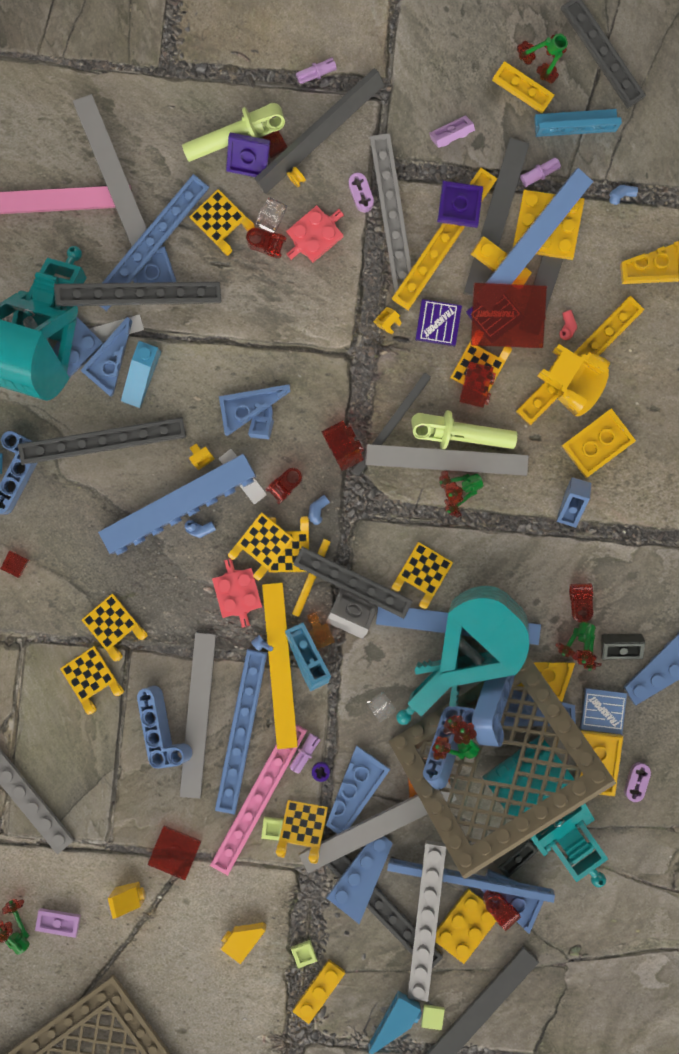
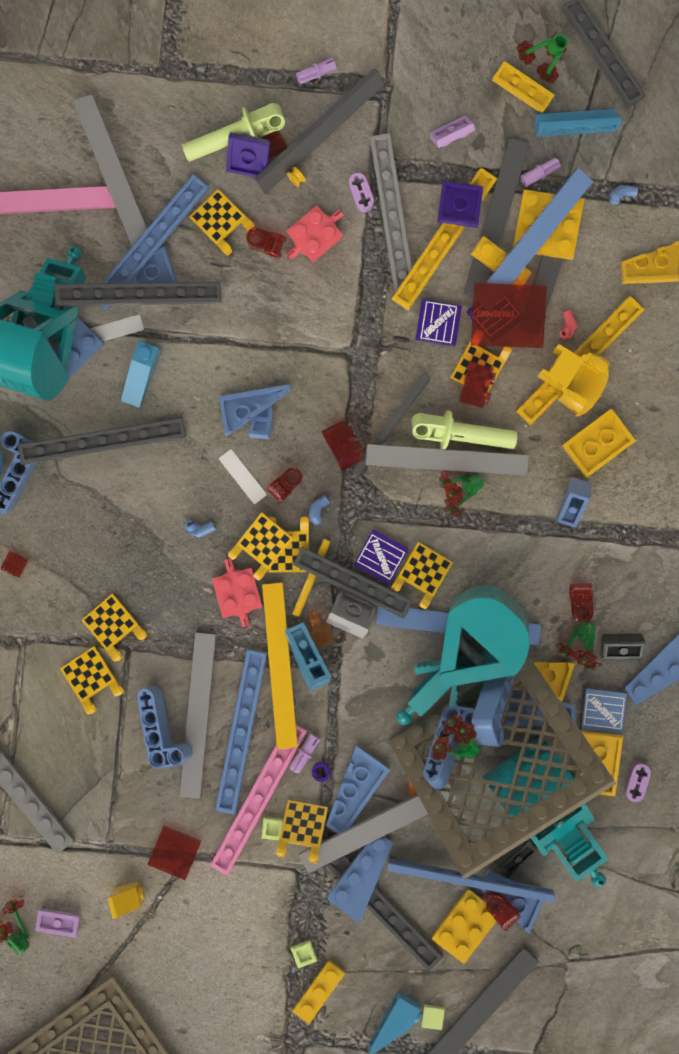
(106, 362): medium blue wing -> none
(177, 504): medium blue brick -> none
(200, 456): yellow tile -> none
(242, 940): yellow slope -> none
(259, 643): medium blue hand -> none
(271, 215): clear brick -> none
(381, 557): none -> dark purple tile
(381, 707): clear brick -> none
(386, 319): yellow tile -> none
(427, 920): light grey plate -> none

